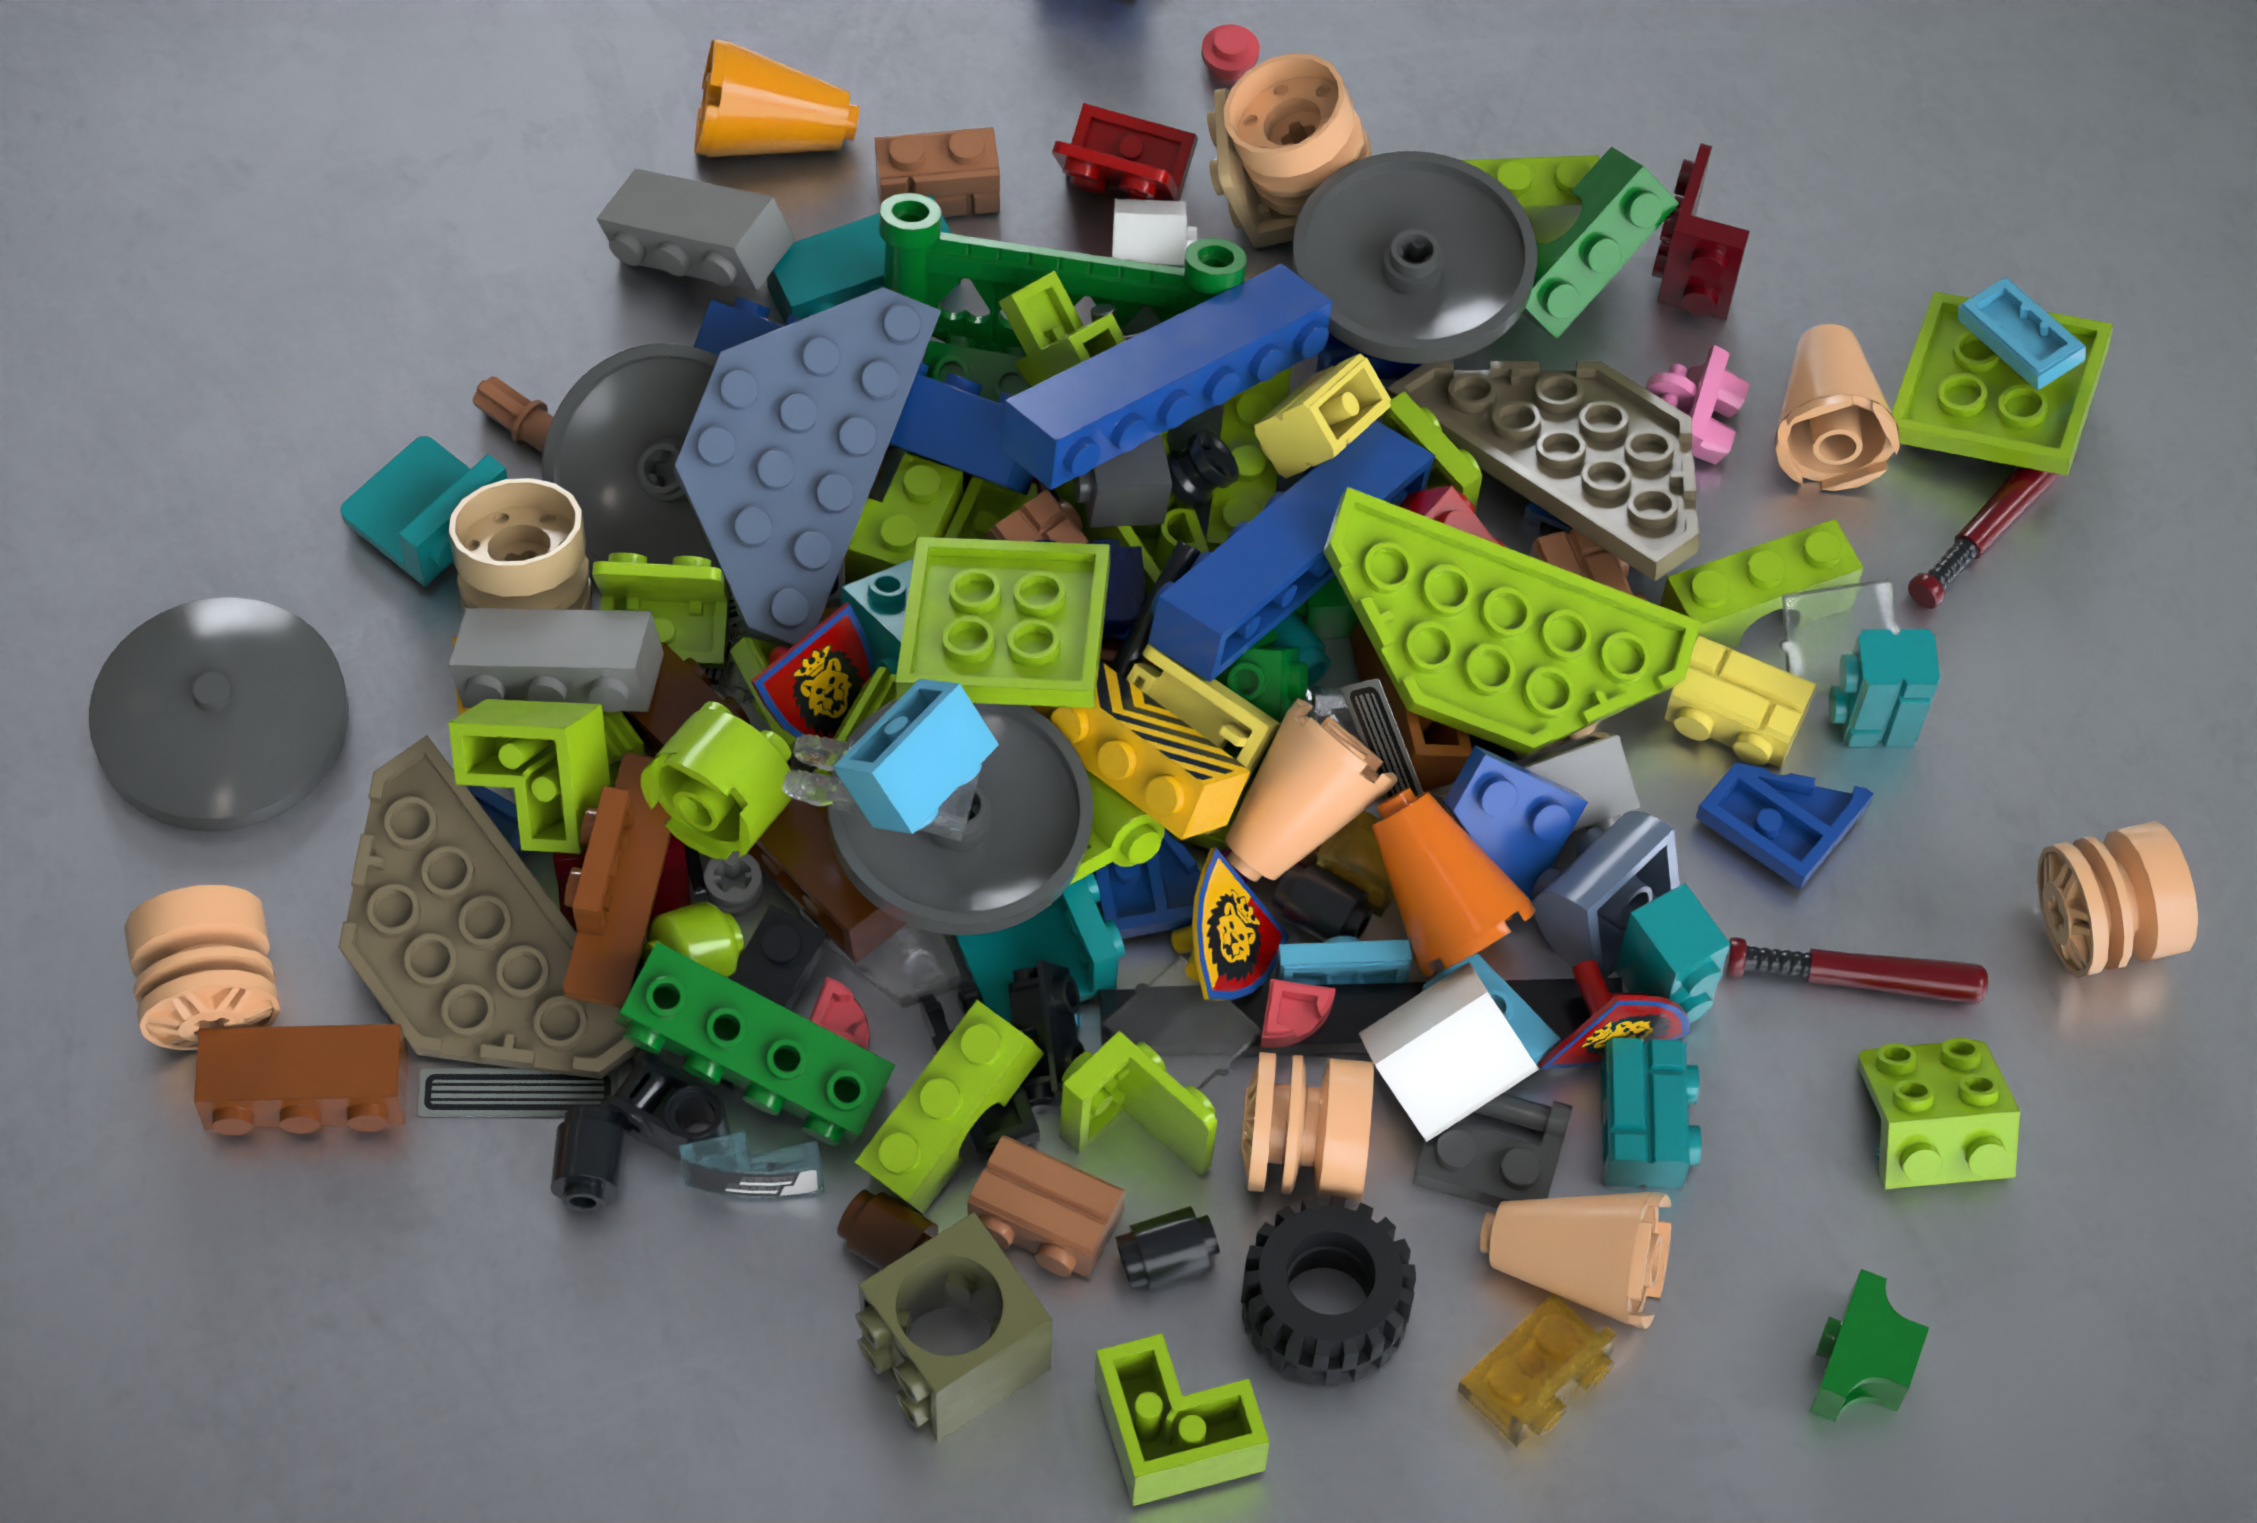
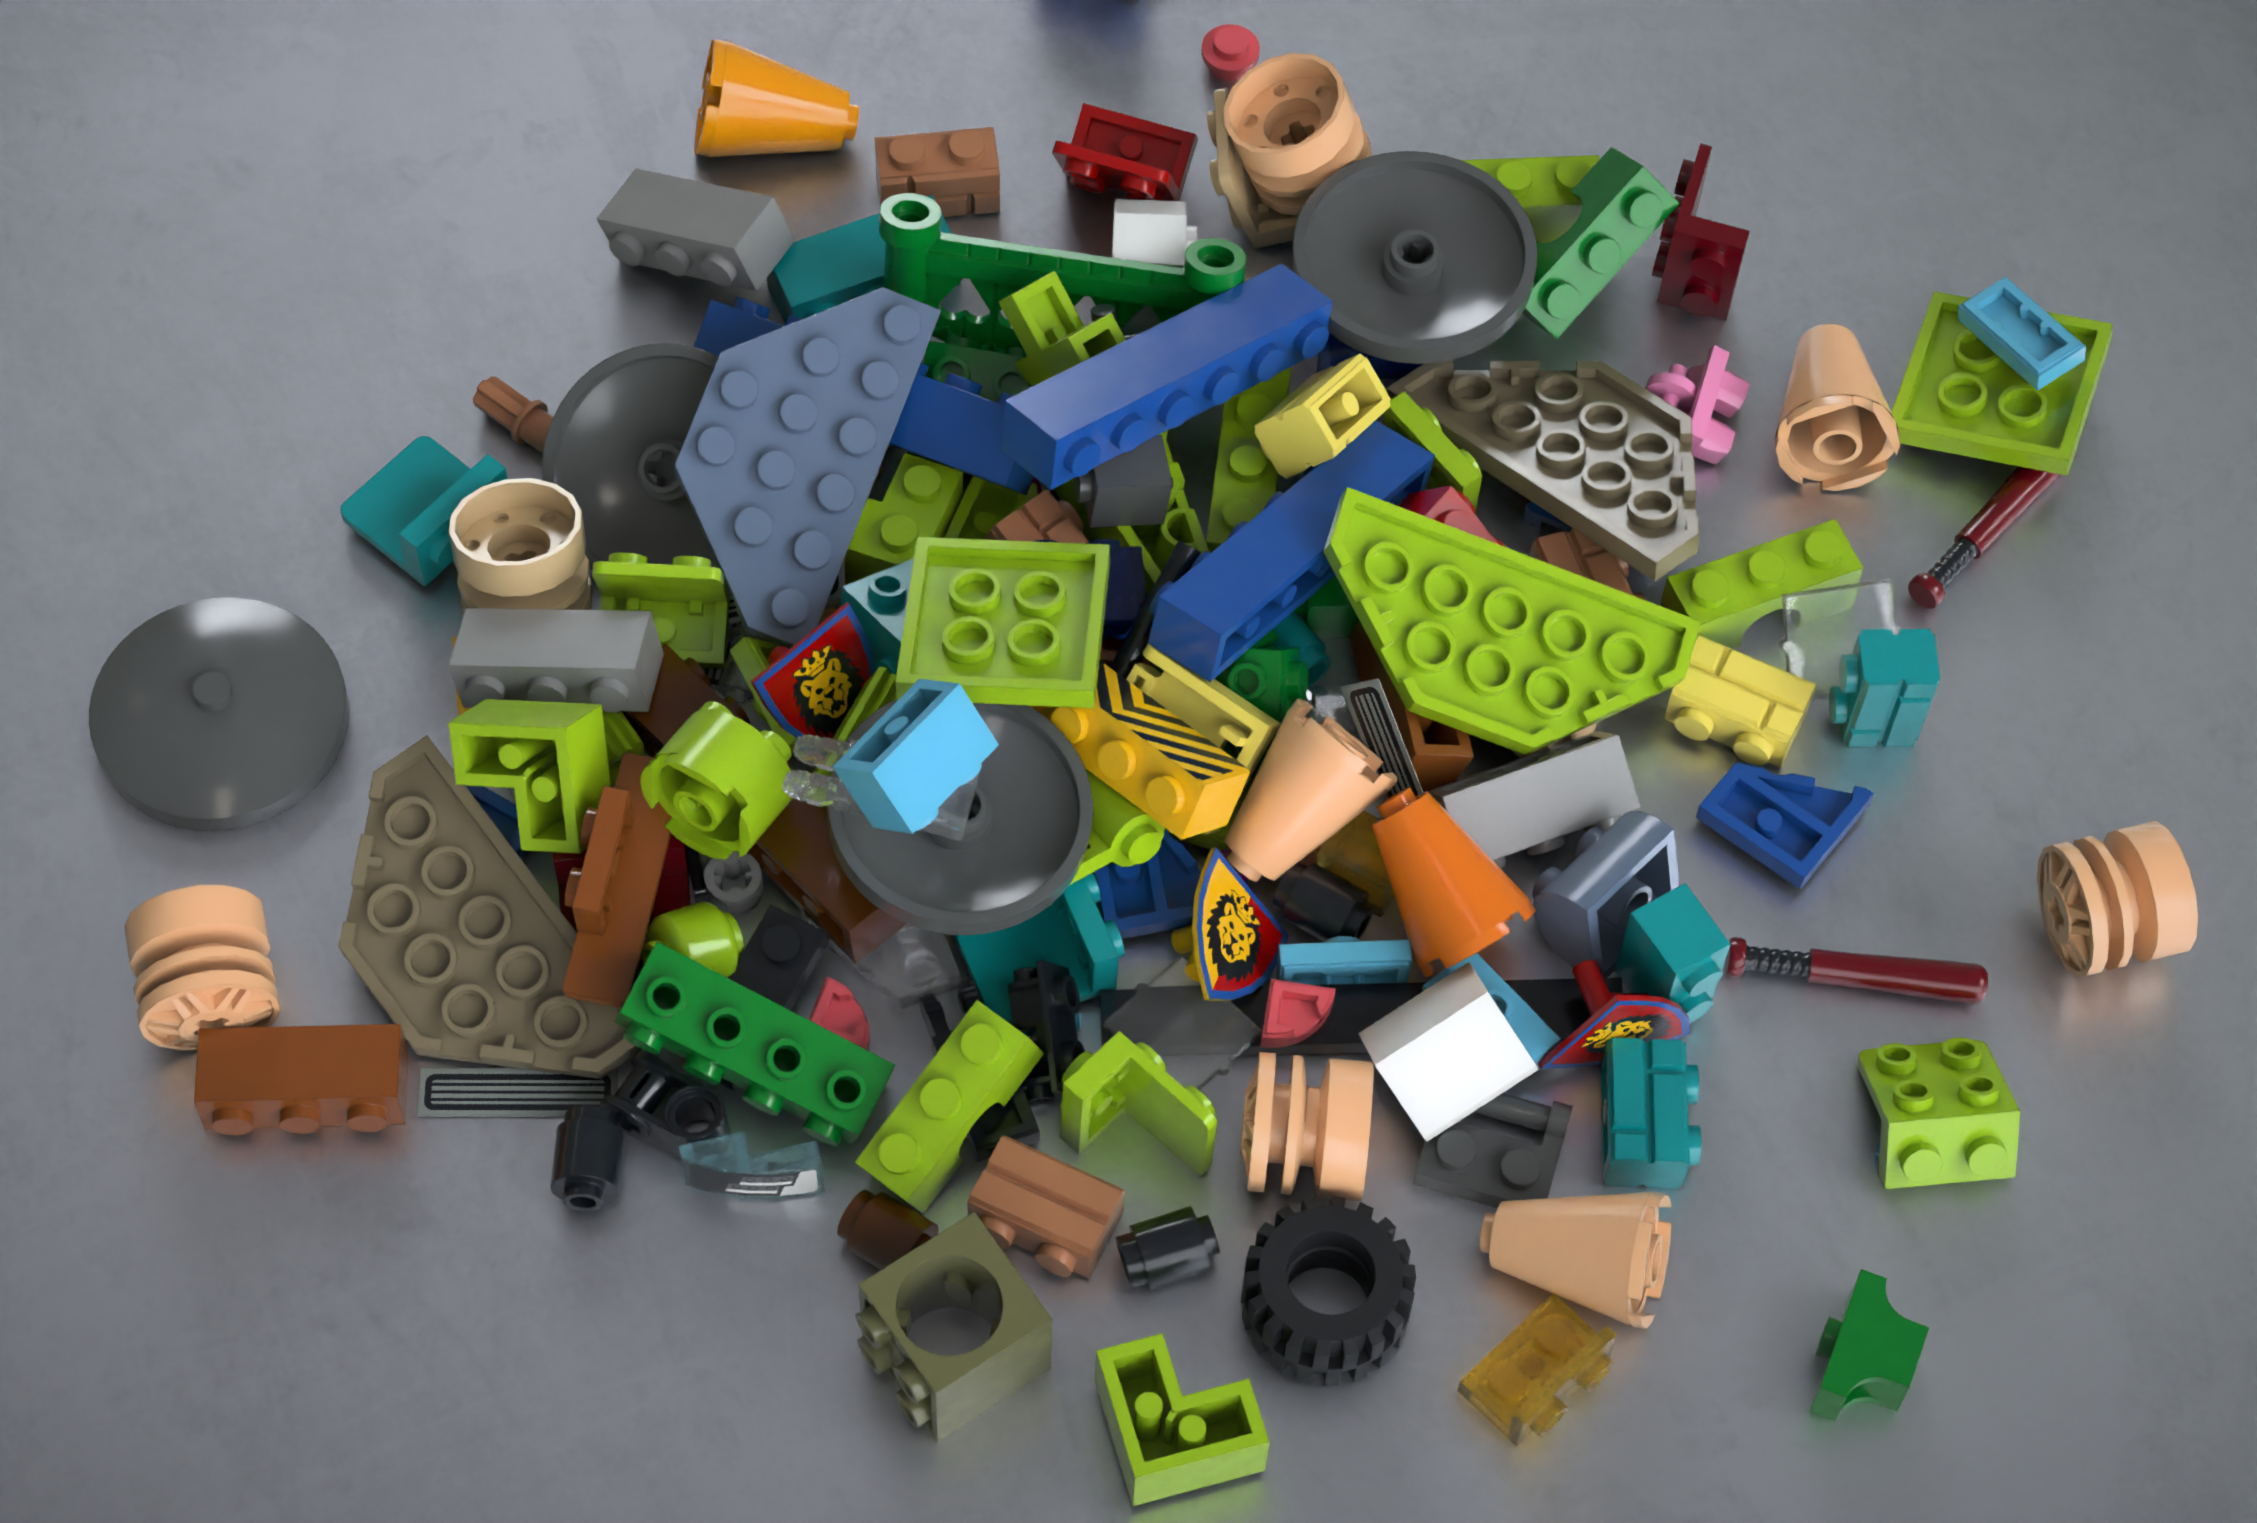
(1201, 468): black wheel -> none
(1513, 815): blue wing -> none

